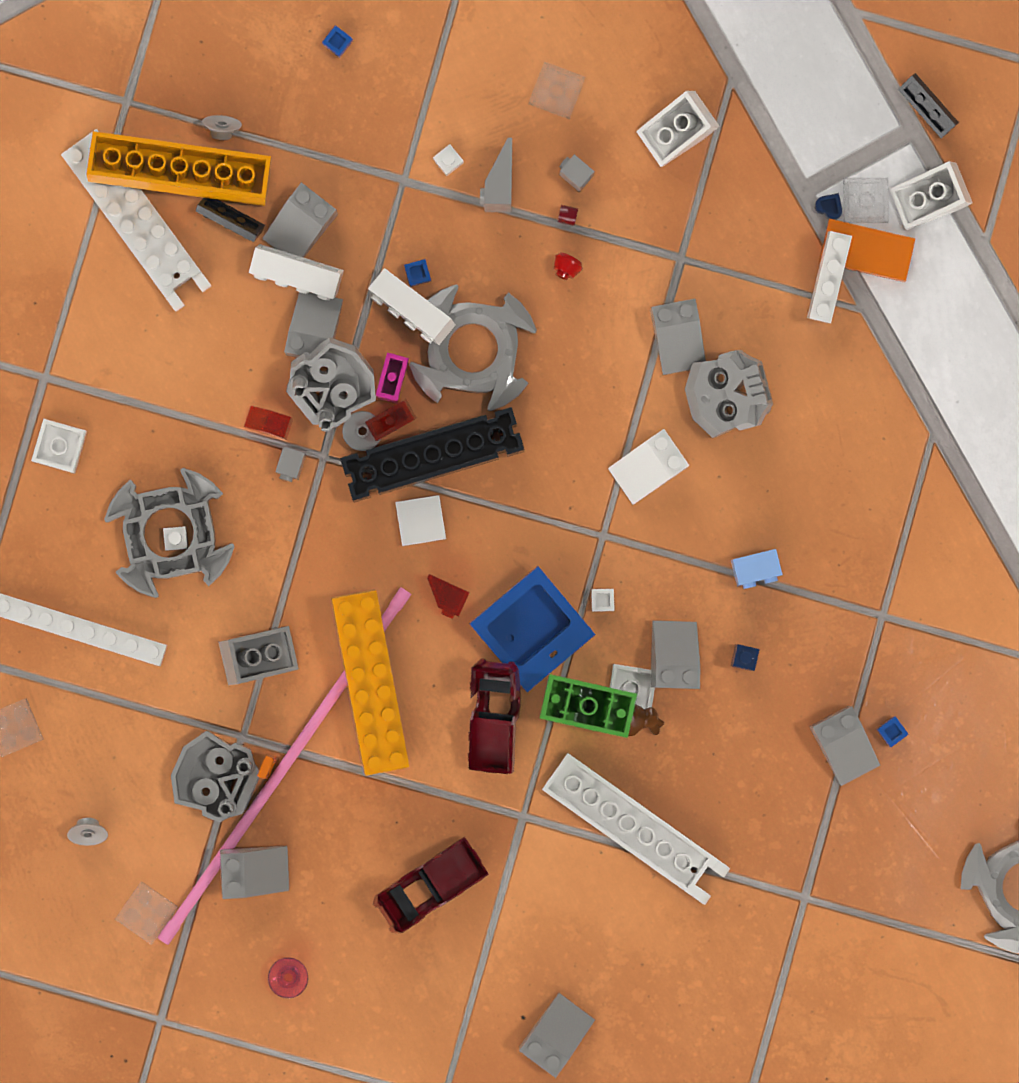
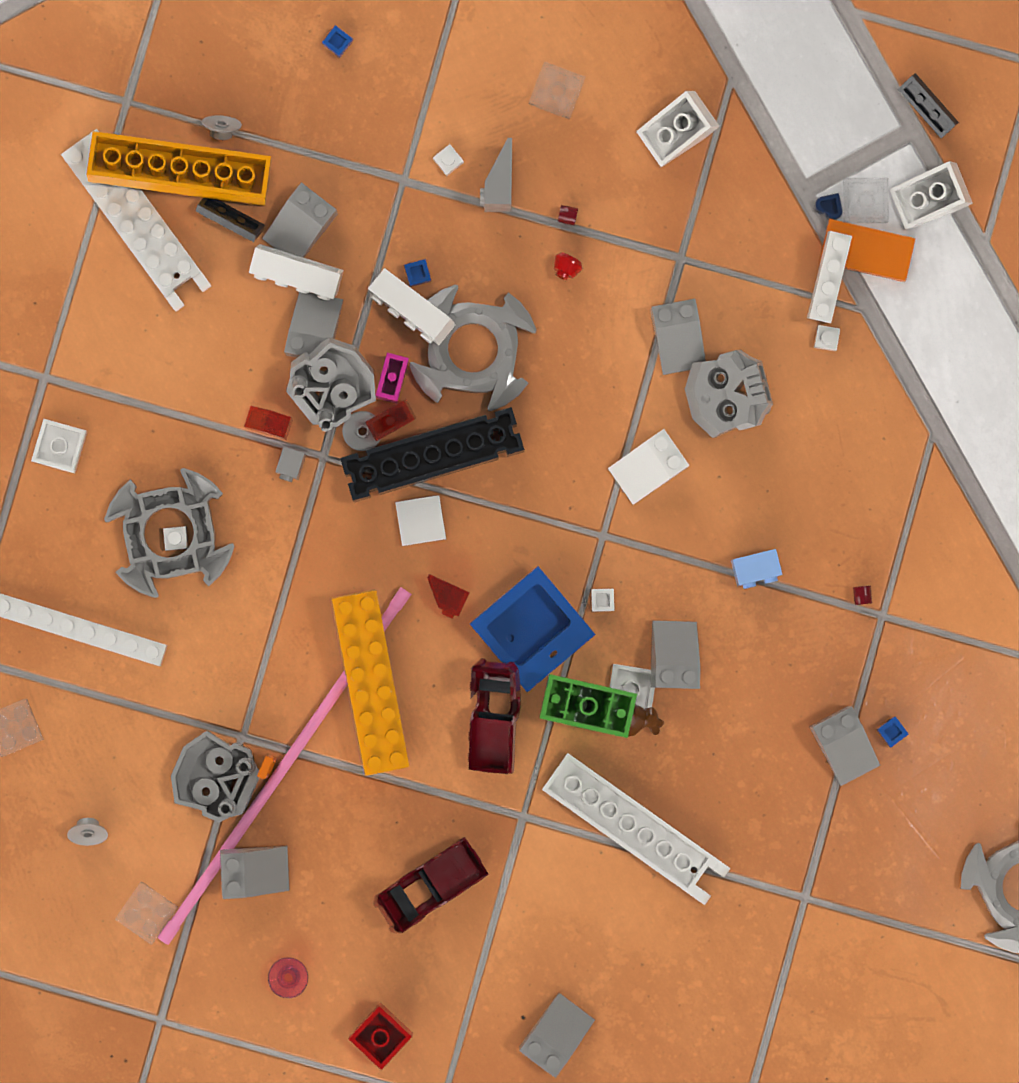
(258, 655): light grey slope -> none
(380, 1036): none -> red brick
(576, 172): light grey brick -> none
(745, 657): dark blue brick -> none
(827, 338): none -> white plate
(862, 595): none -> dark red hose

